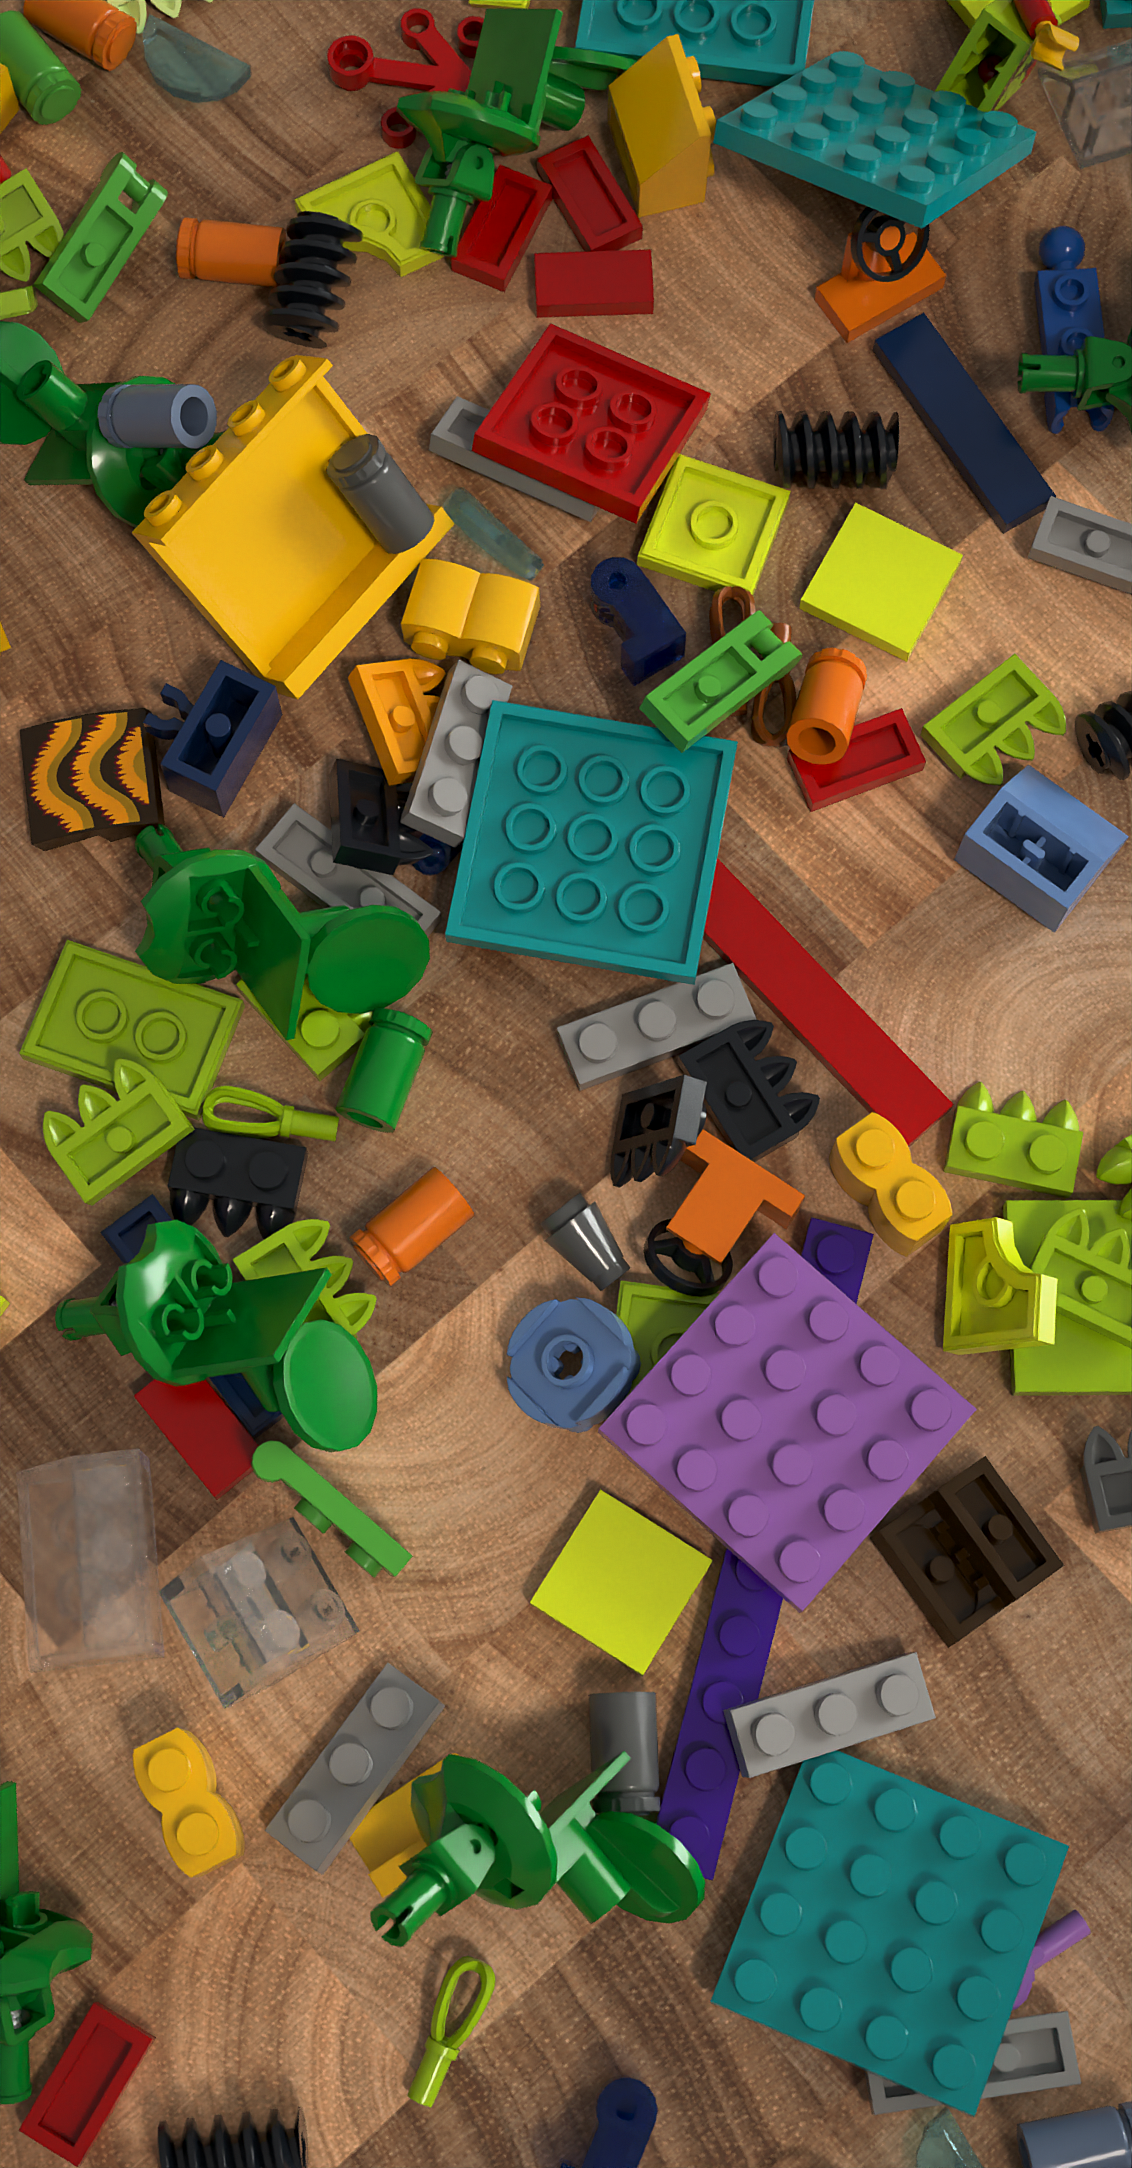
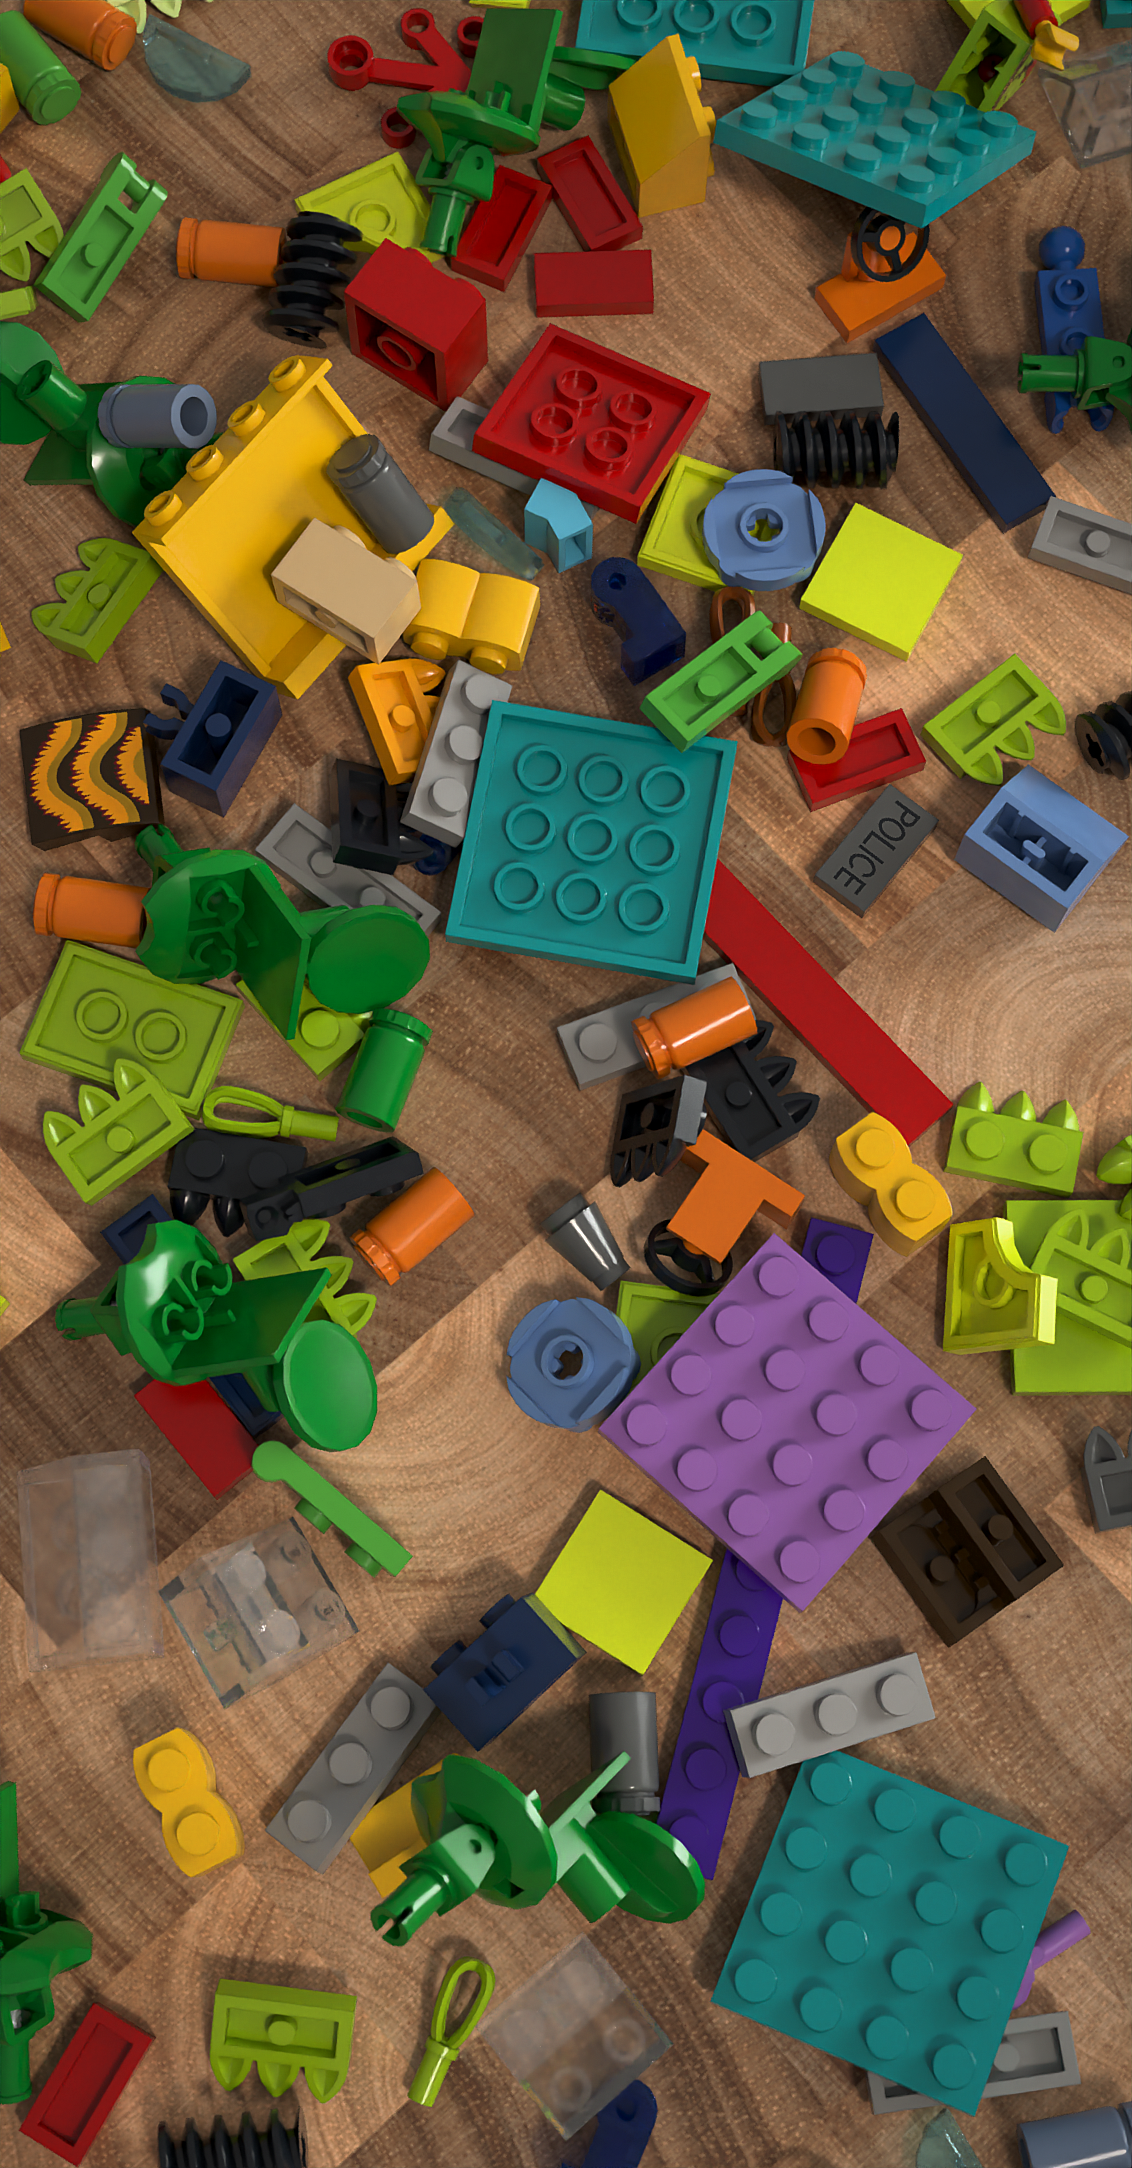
(90, 910): none -> orange piece
(97, 599): none -> lime plate
(282, 2033): none -> lime plate
(328, 1186): none -> black hinge
(347, 589): none -> tan brick
(417, 324): none -> red brick
(503, 1669): none -> dark blue brick
(558, 525): none -> medium azure piece
(574, 2035): none -> clear slope
(694, 1027): none -> orange piece
(756, 563): none -> medium blue plate
(821, 385): none -> dark grey tile
(875, 851): none -> dark grey tile

